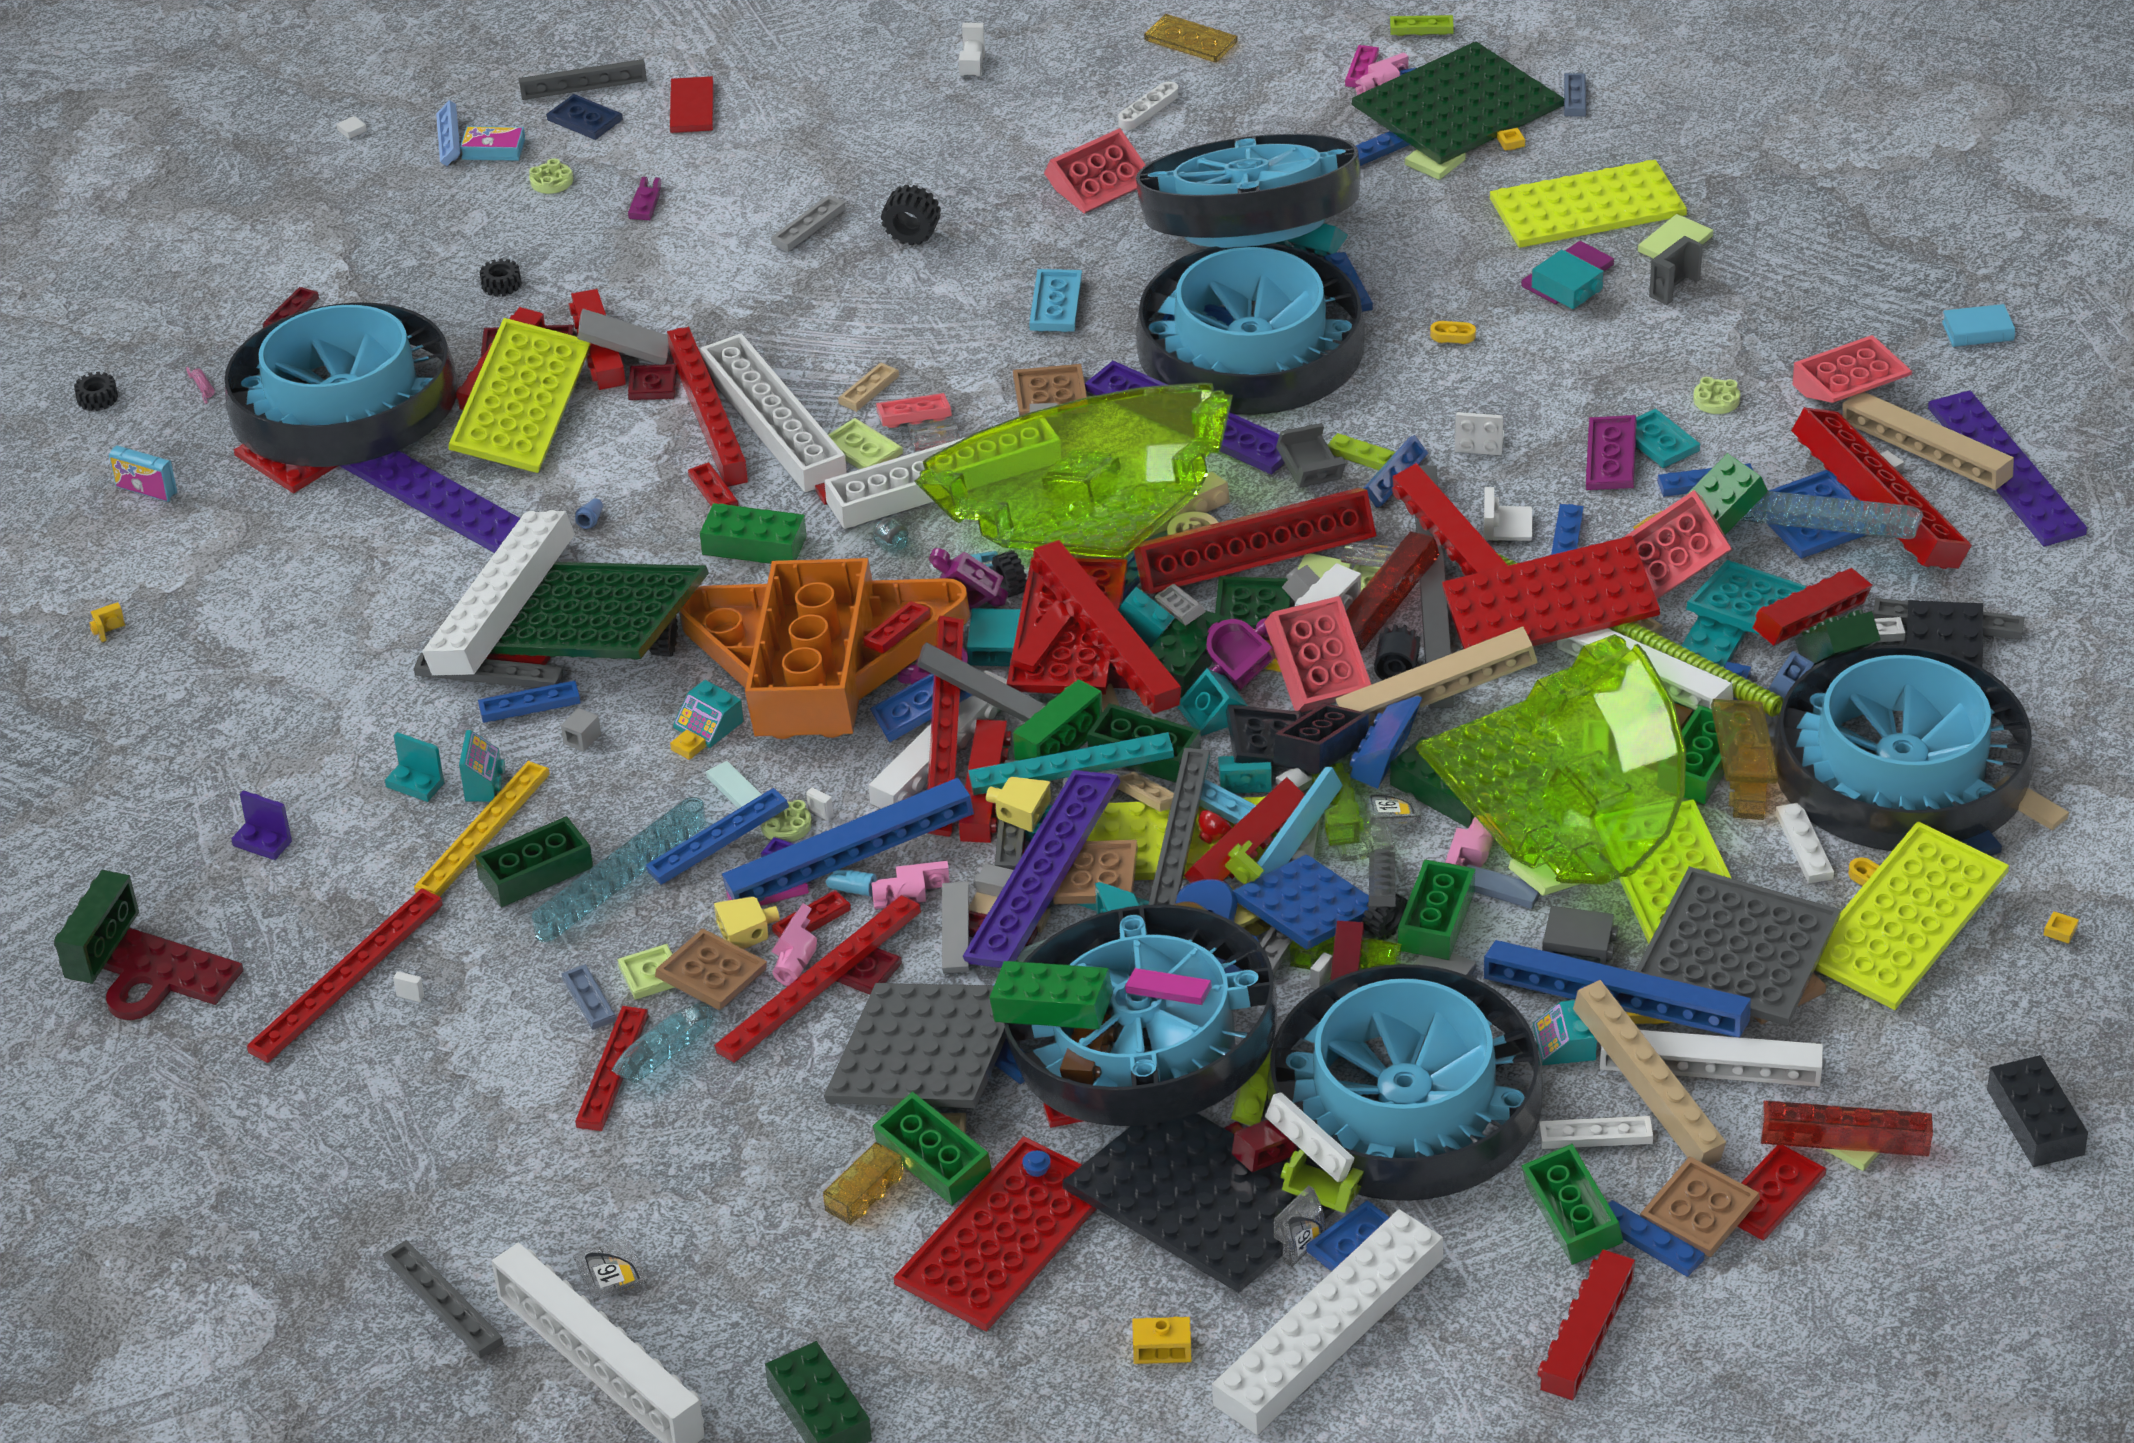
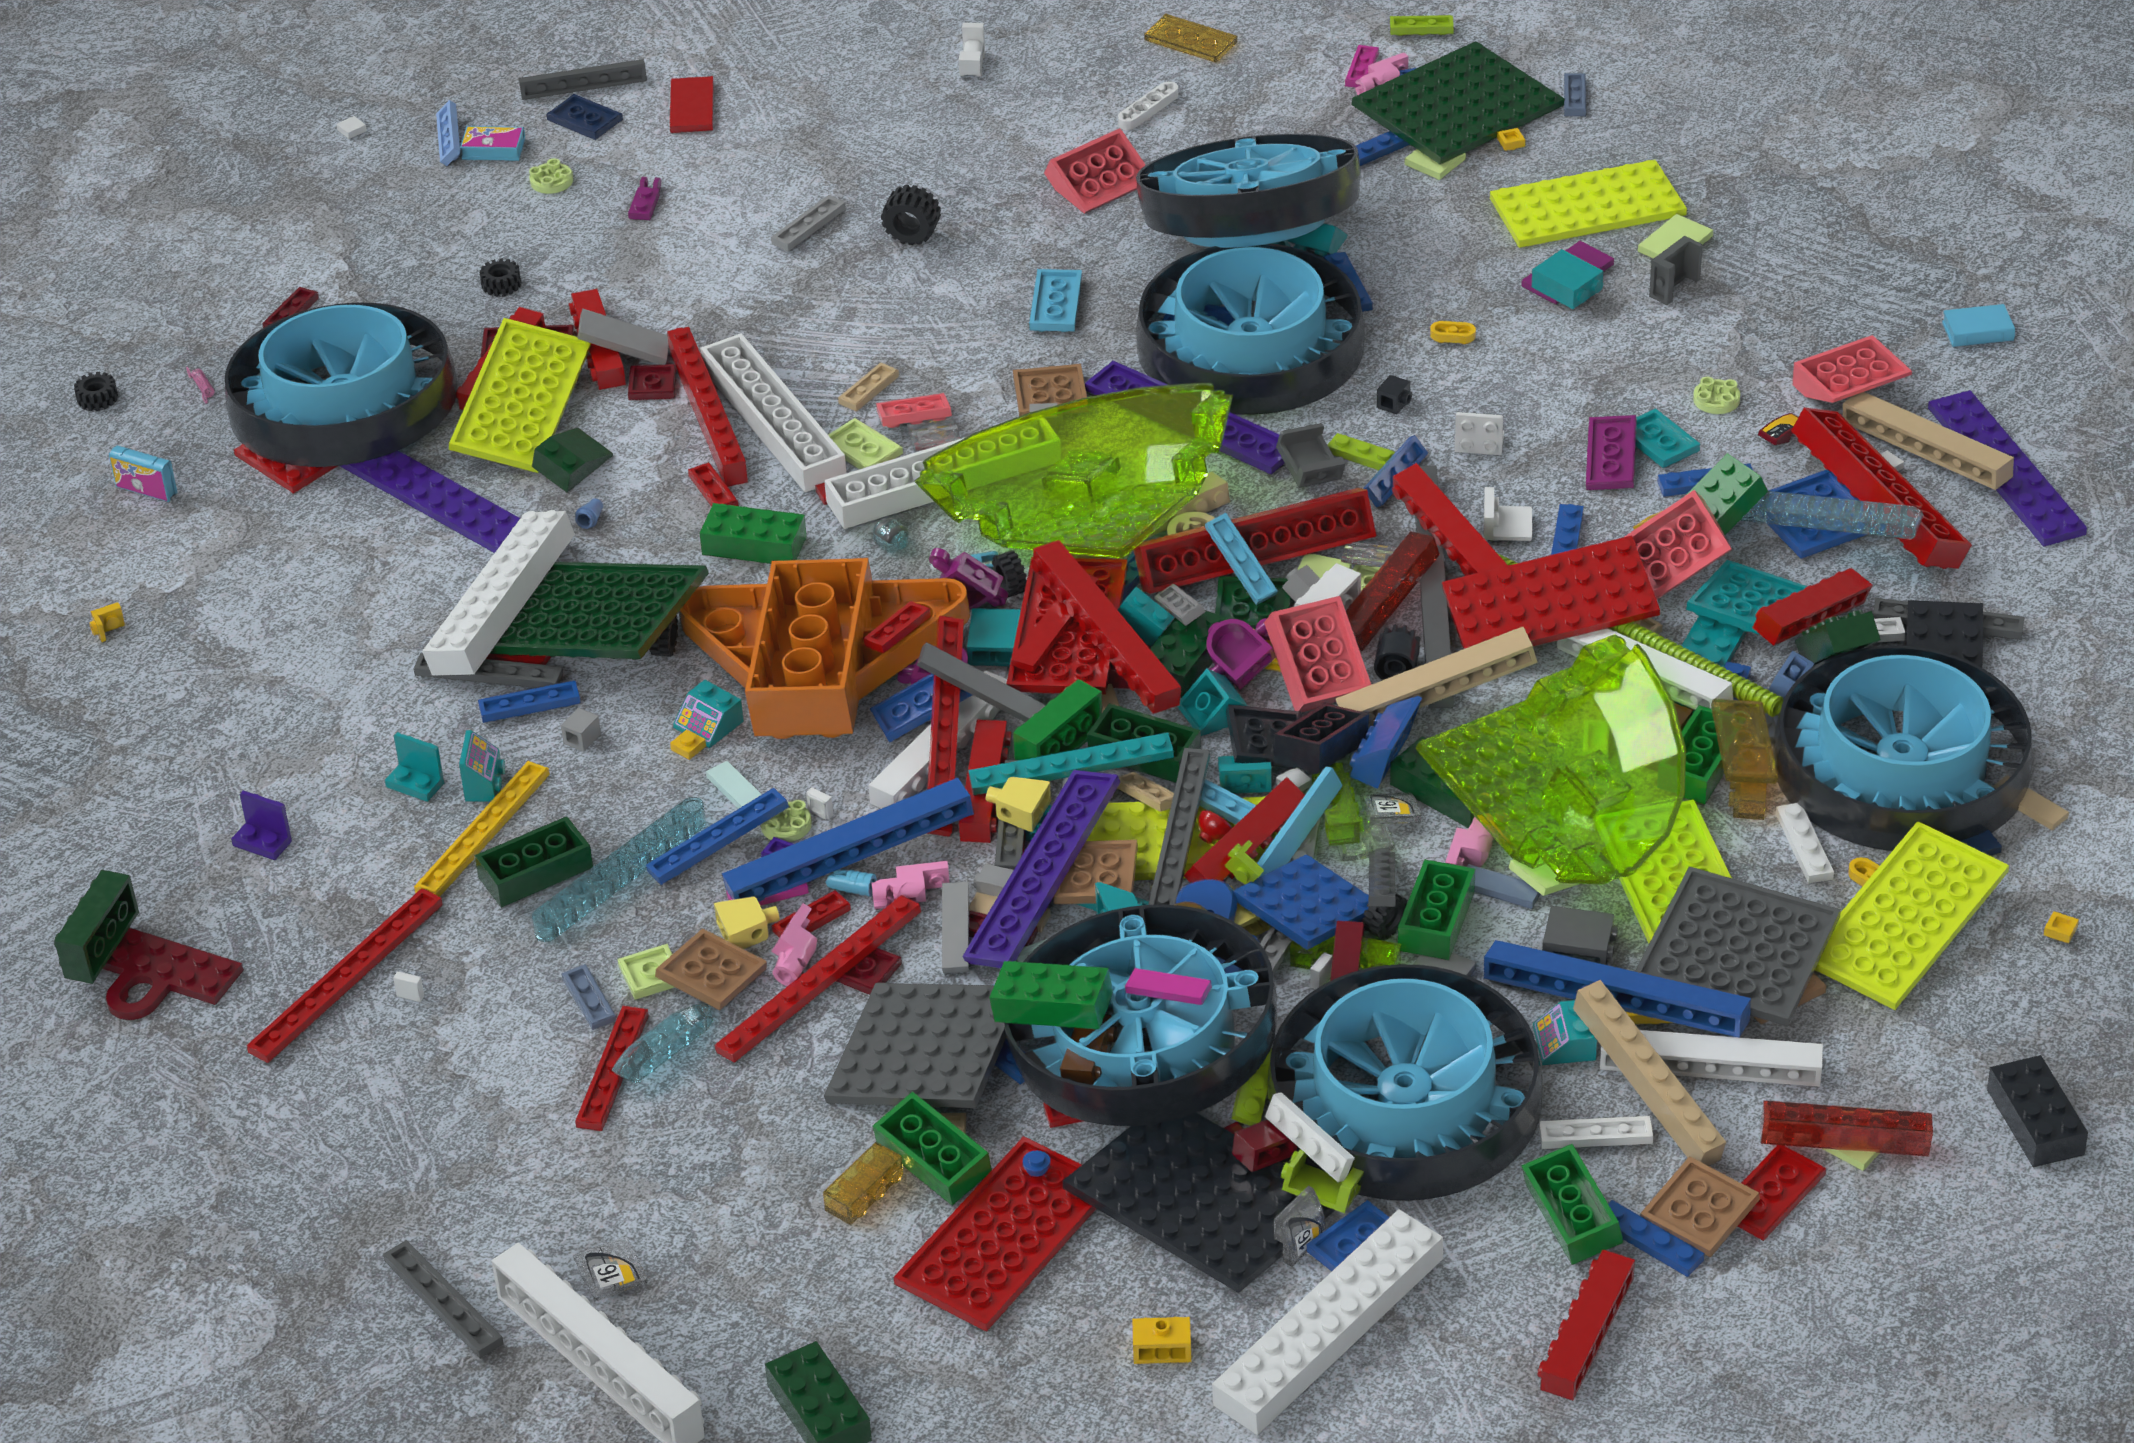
(569, 458): none -> dark green slope
(1241, 558): none -> medium azure tile
(1393, 394): none -> black brick
(1779, 429): none -> slope

